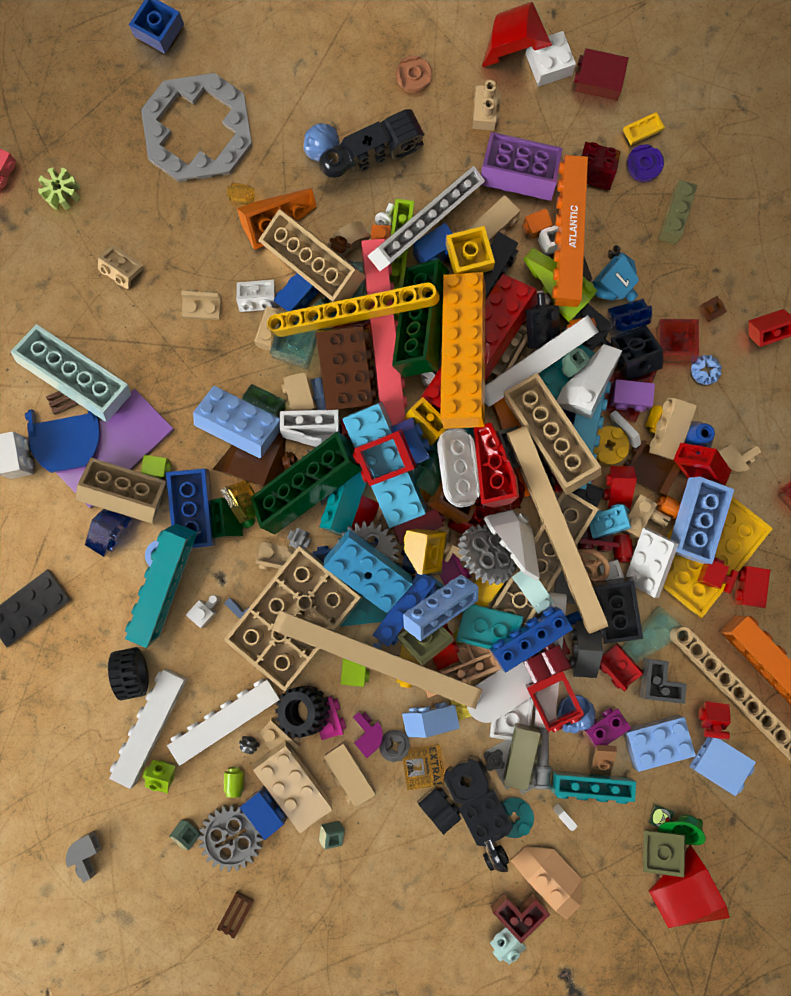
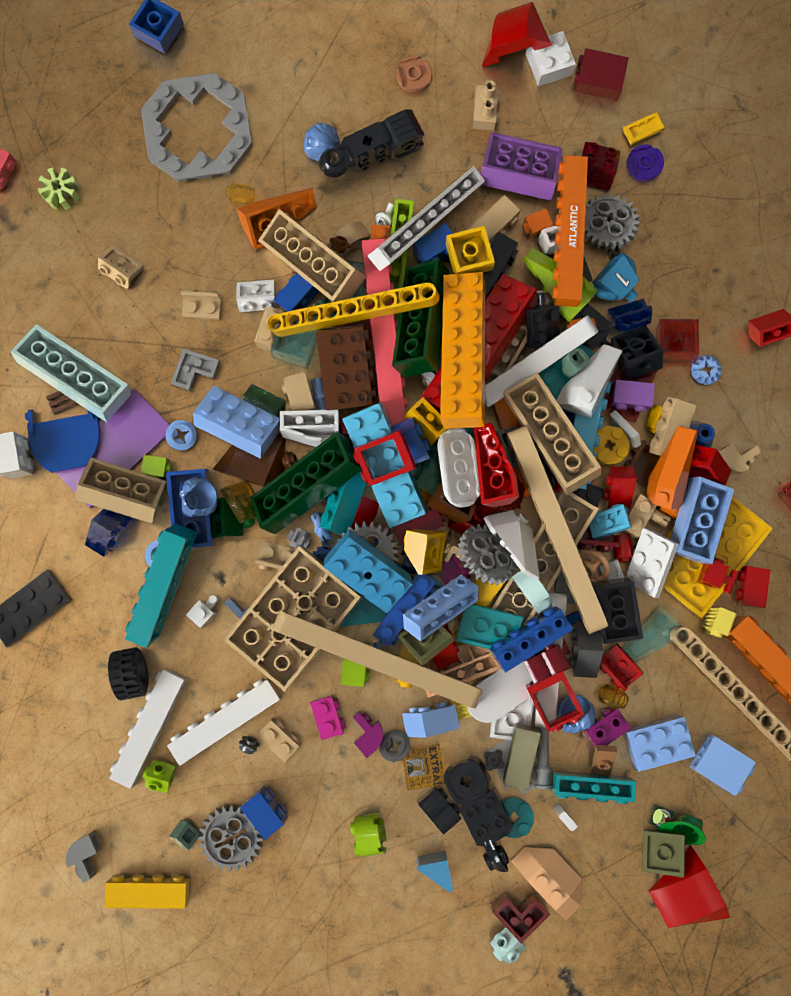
(147, 892): none -> yellow brick
(178, 444): none -> light blue gear
(192, 364): none -> light grey plate
(198, 497): none -> medium blue hair
(227, 930): reddish brown tile -> none
(233, 782): lime brick -> none
(289, 715): black tyre -> none
(292, 786): tan brick -> none
(323, 534): none -> light blue pin
(331, 835): sand green slope -> none
(349, 775): tan brick -> none
(369, 834): none -> lime brick
(436, 868): none -> dark azure slope
(609, 221): none -> light grey gear
(613, 696): none -> clear yellow brick
(655, 684): dark grey brick -> none
(671, 473): none -> orange wedge
(677, 212): olive brick -> none
(713, 308): reddish brown tile -> none
(716, 718): red brick -> none
(718, 622): none -> light yellow brick

